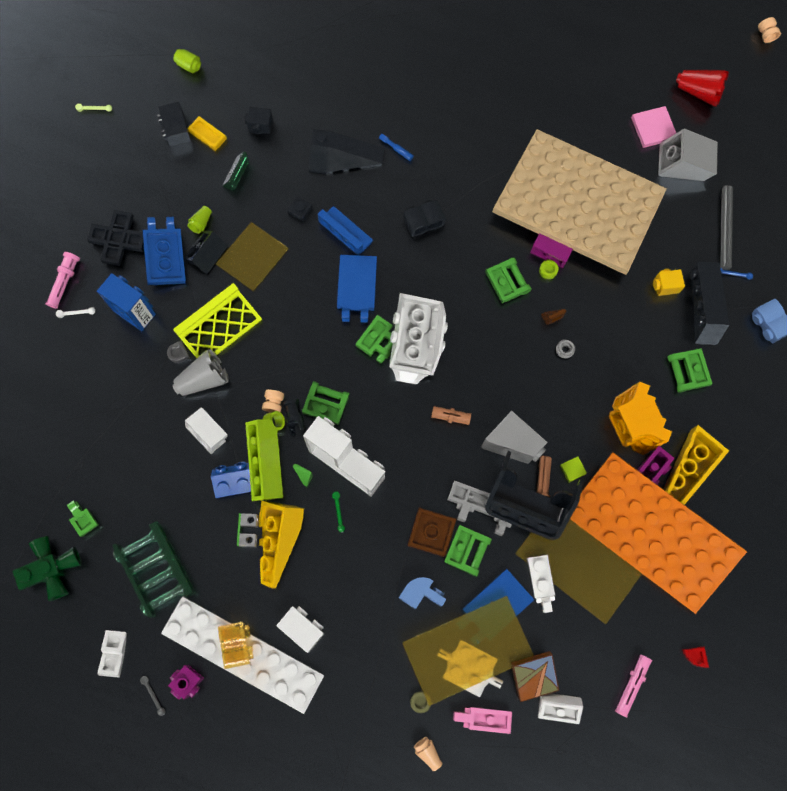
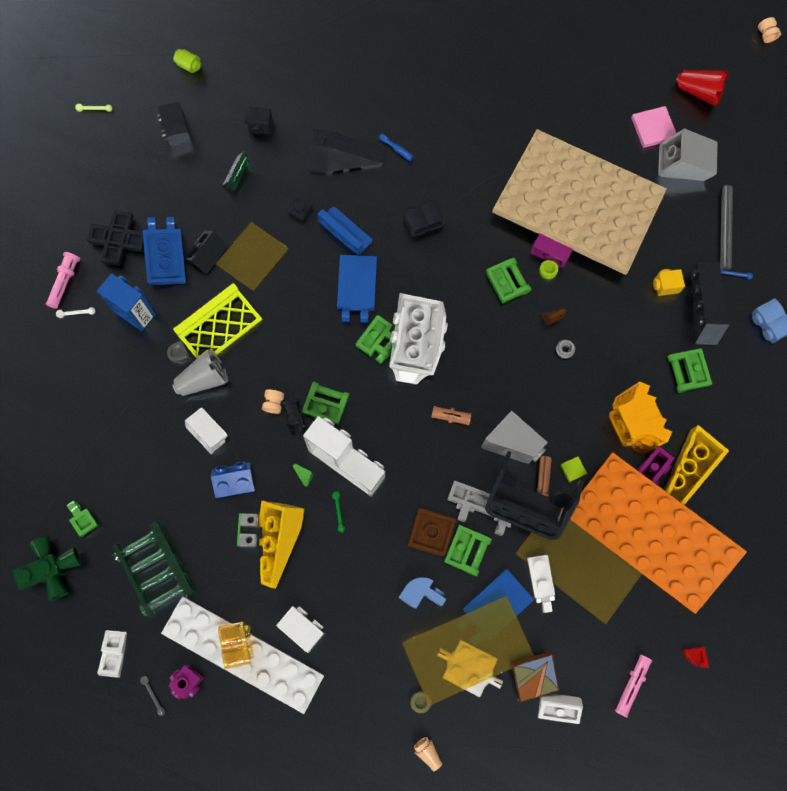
(199, 220): lime cone -> none
(207, 133): yellow tile -> none
(264, 457): lime hinge -> none
(485, 719): bright pink hinge -> none

